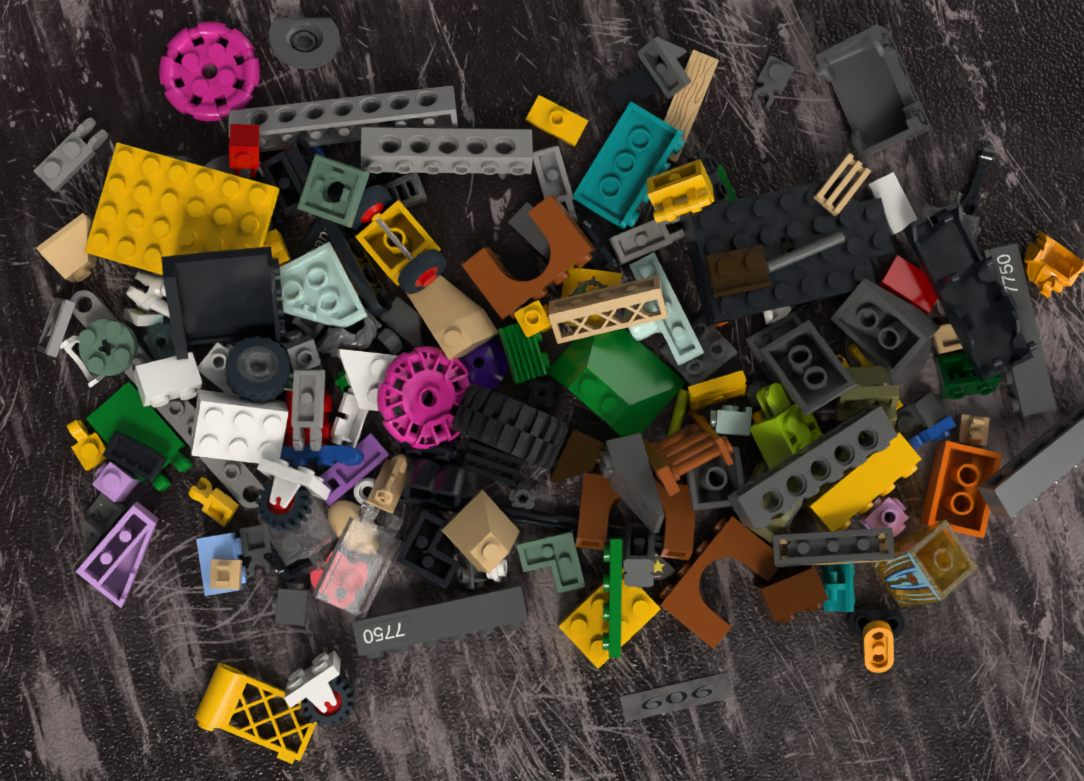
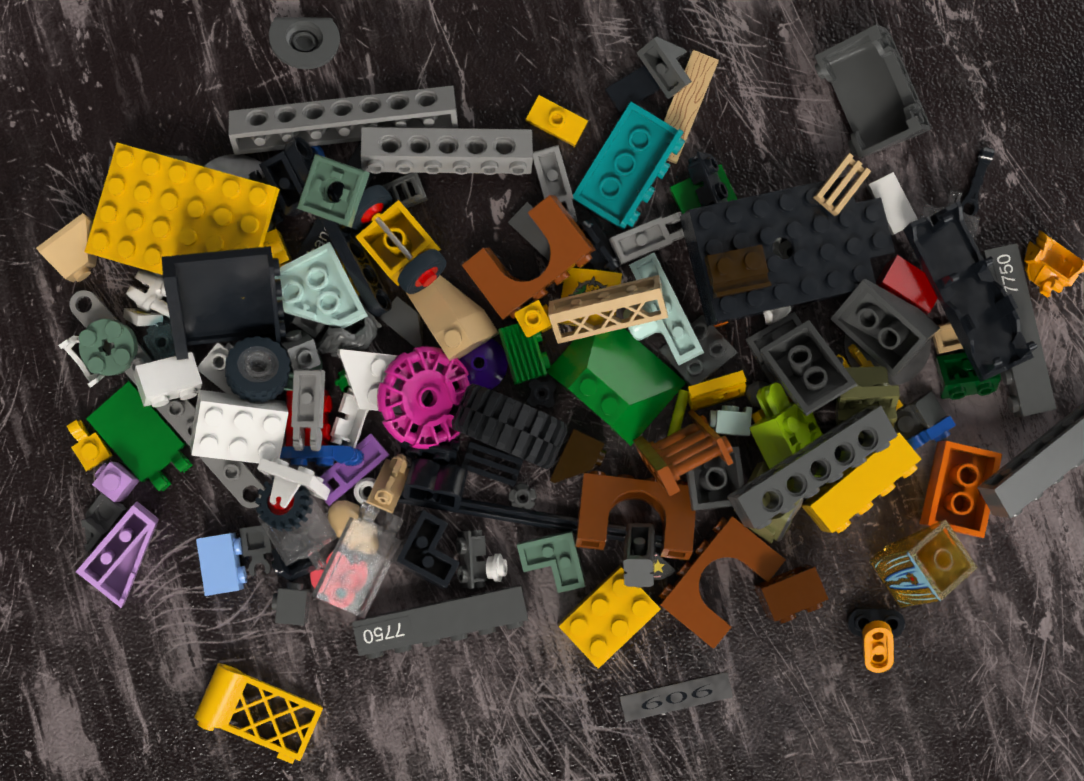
(55, 326): light grey tile -> none
(70, 156): light grey hinge -> none
(135, 456): black plate -> none
(204, 55): dark pink plate -> none
(215, 502): yellow plate -> none
(225, 573): tan tile -> none
(244, 148): red brick -> none
(321, 690): plate -> none
(389, 341): dark grey tile -> none
(482, 532): tan slope -> none
(612, 610): green plate -> none
(632, 479): dark grey slope -> none
(680, 191): yellow brick -> none
(773, 78): dark grey plate -> none
(805, 251): dark grey bar -> none
(833, 547): dark grey piece -> none
(839, 587): teal hips -> none
(895, 515): lavender brick -> none
(972, 430): tan tile -> none

